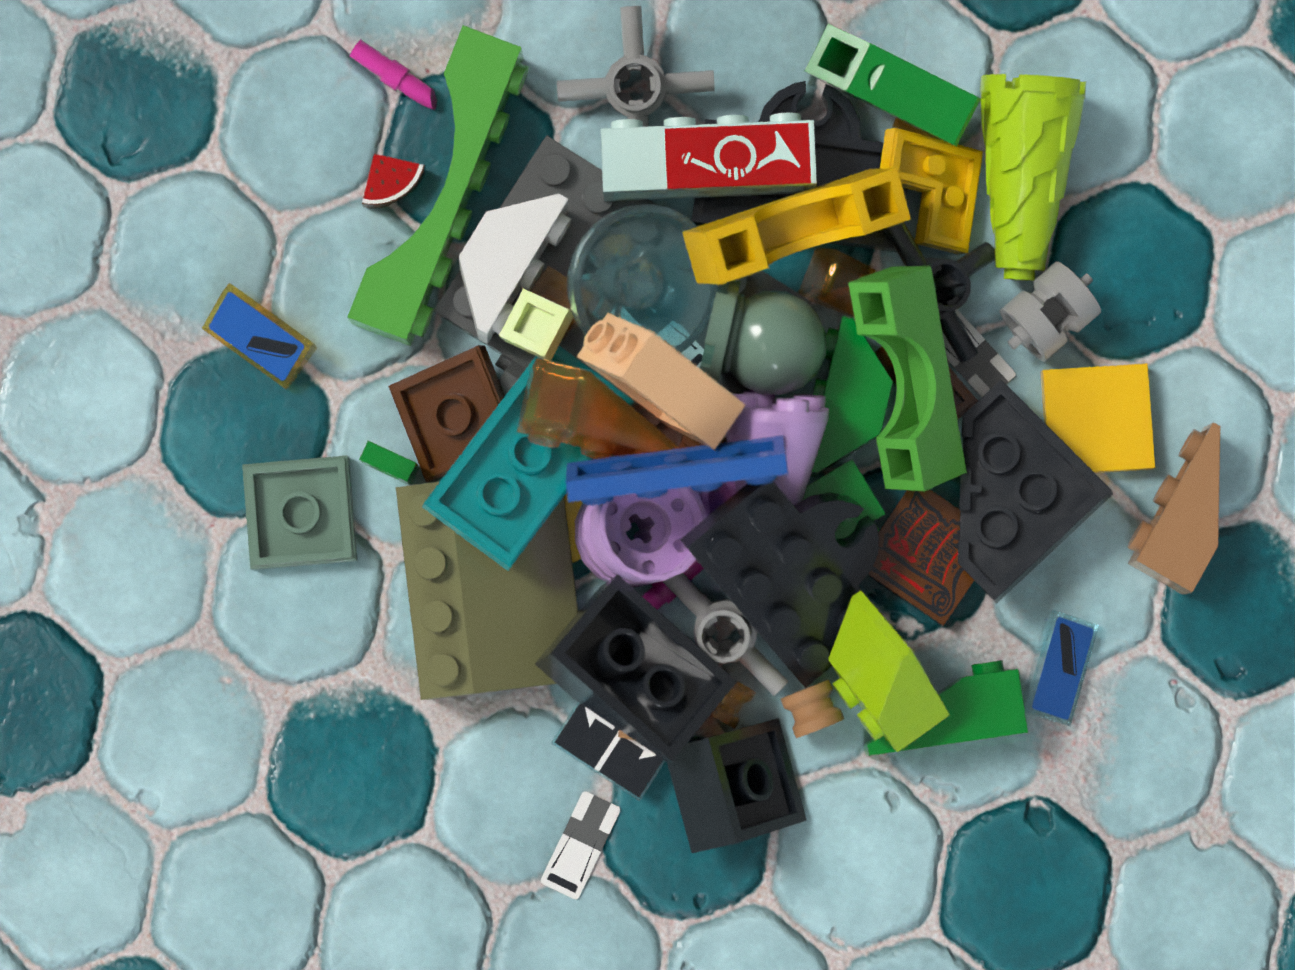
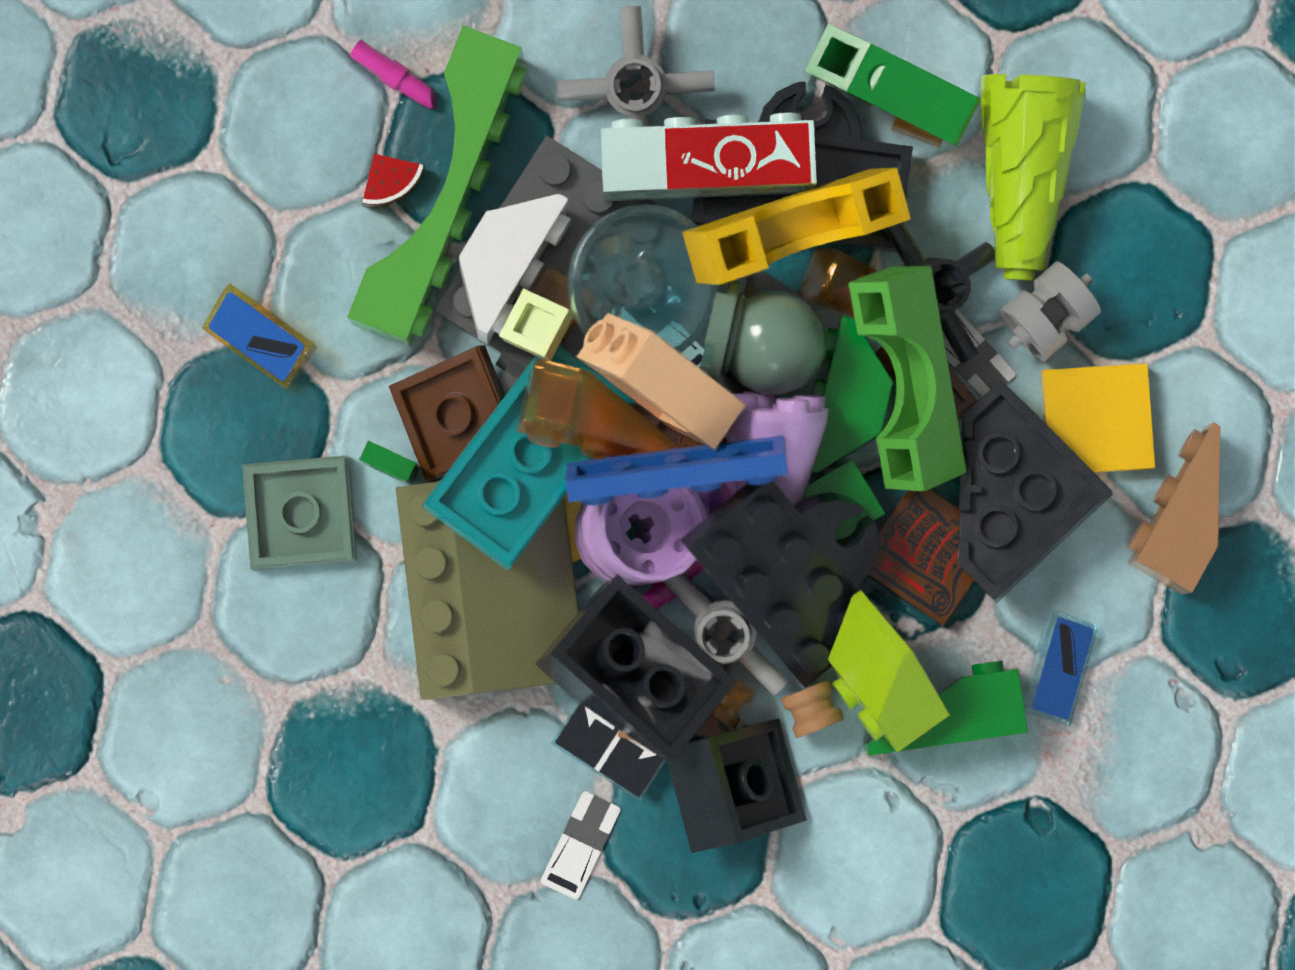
(947, 181): yellow tile -> none

